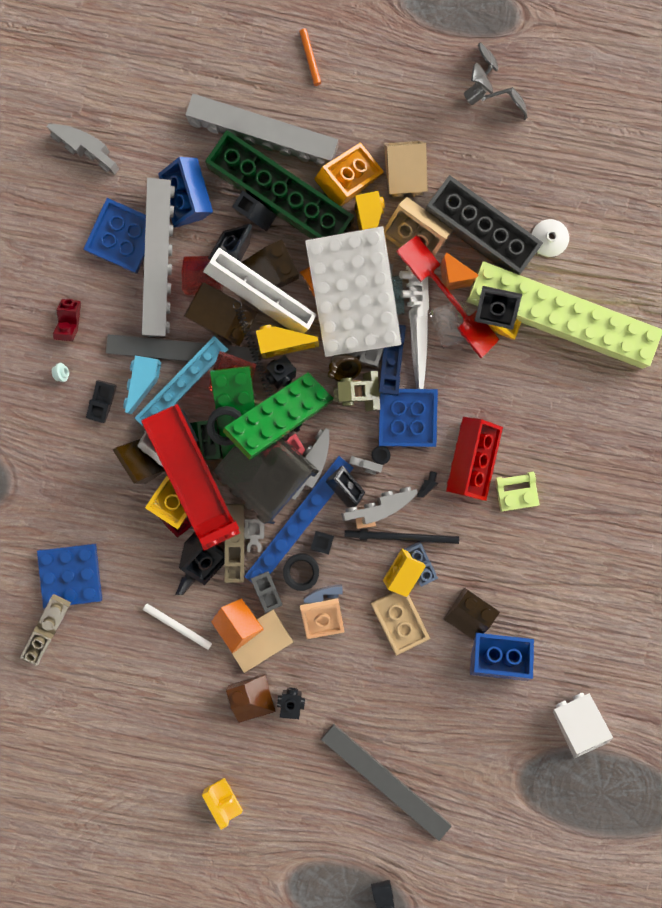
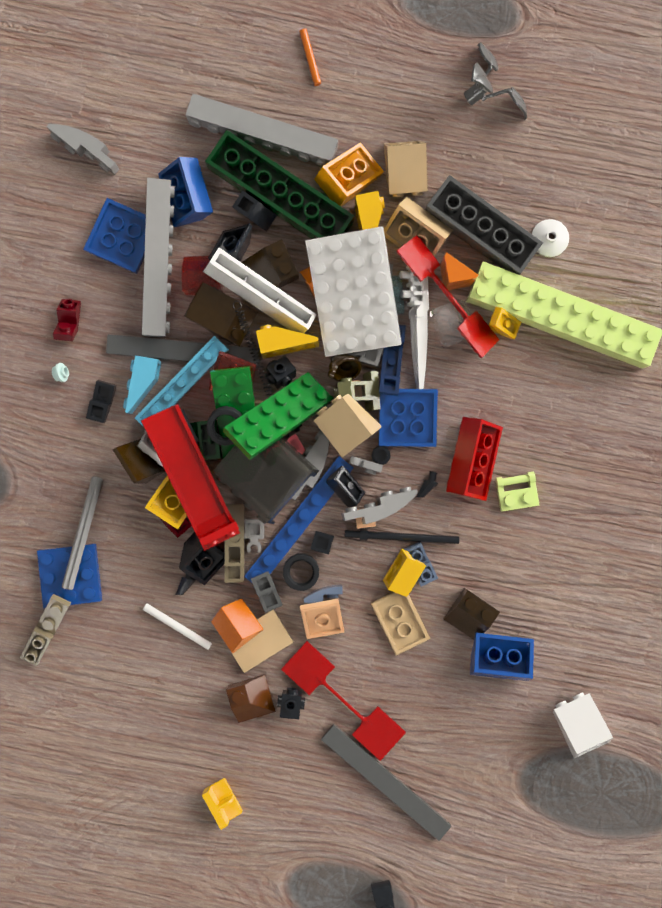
(82, 533): none -> light grey axle
(346, 424): none -> tan slope
(377, 731): none -> red hinge
(498, 307): black slope -> none

